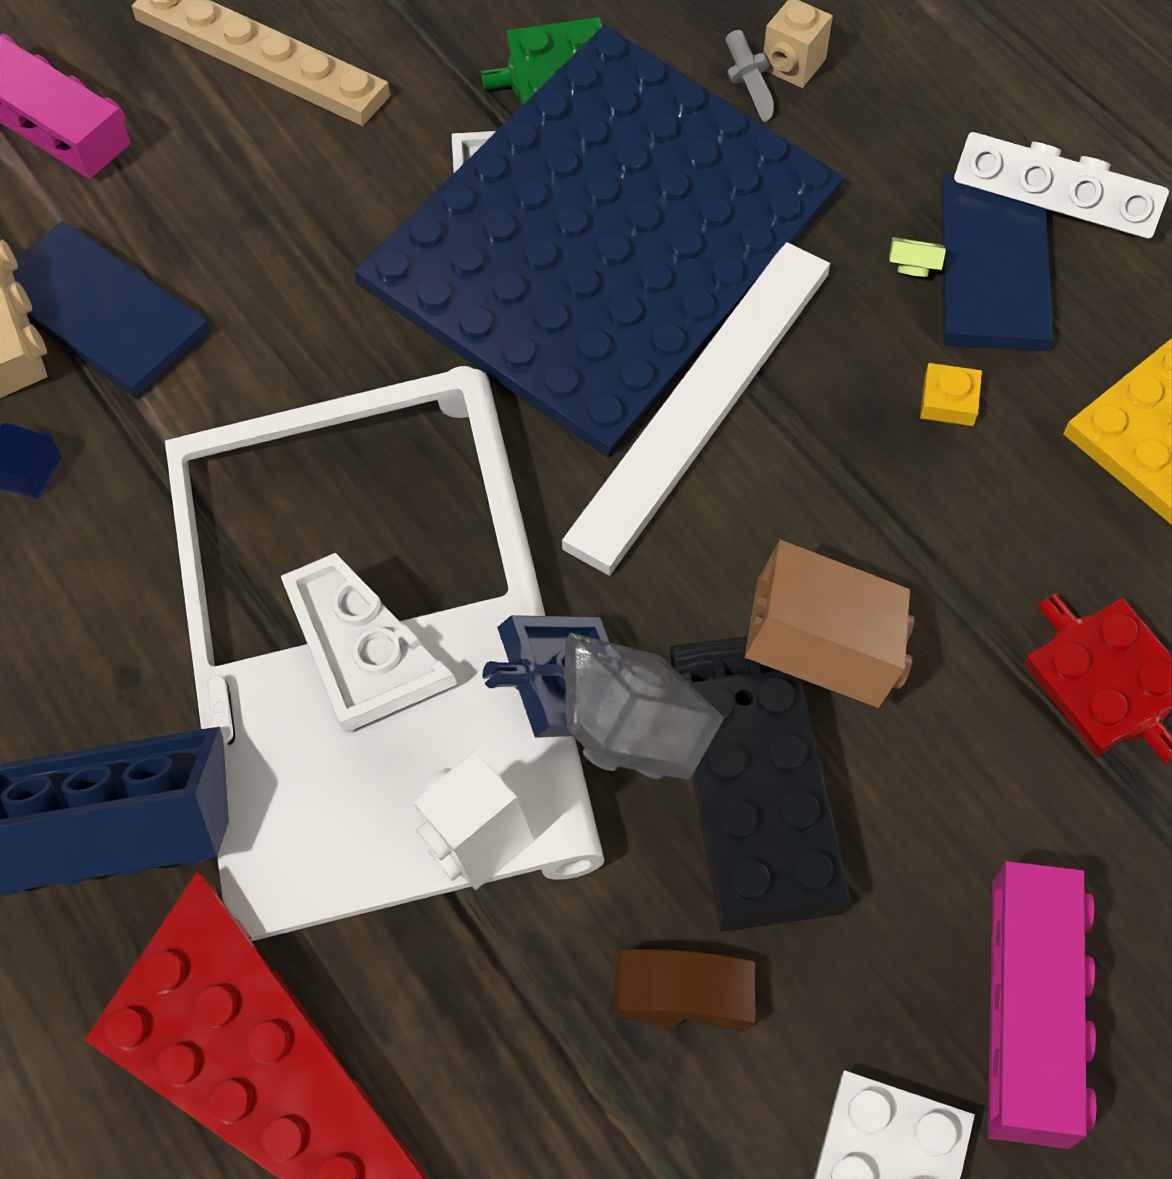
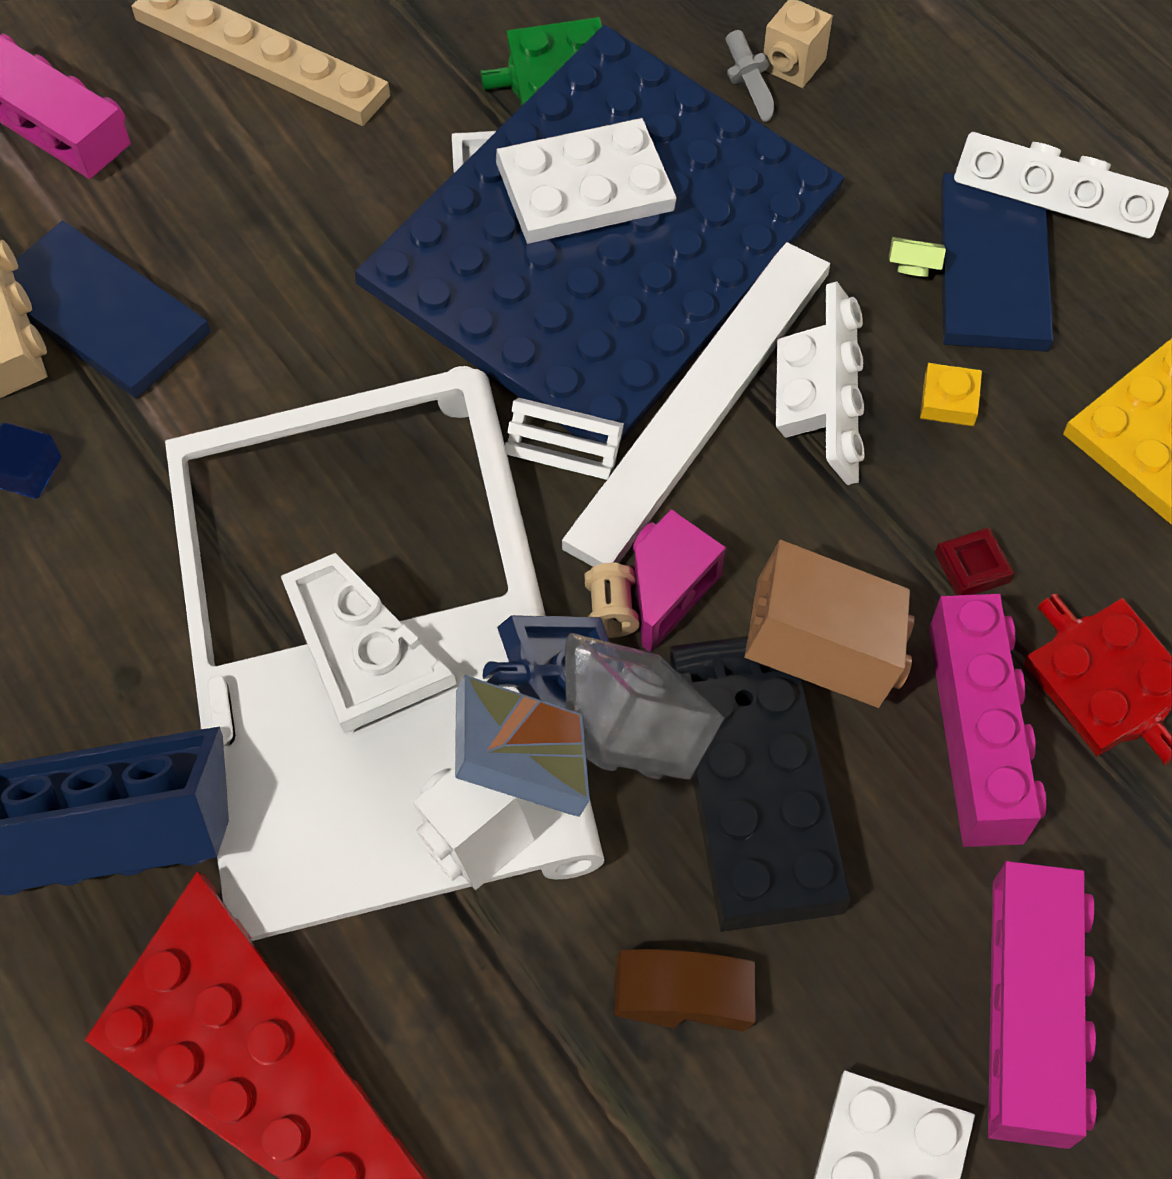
(518, 428): none -> white tile
(520, 746): none -> tile
(585, 180): none -> white plate
(613, 598): none -> tan bush
(672, 573): none -> dark pink slope
(821, 383): none -> white bracket
(974, 562): none -> dark red tile
(984, 721): none -> dark pink brick

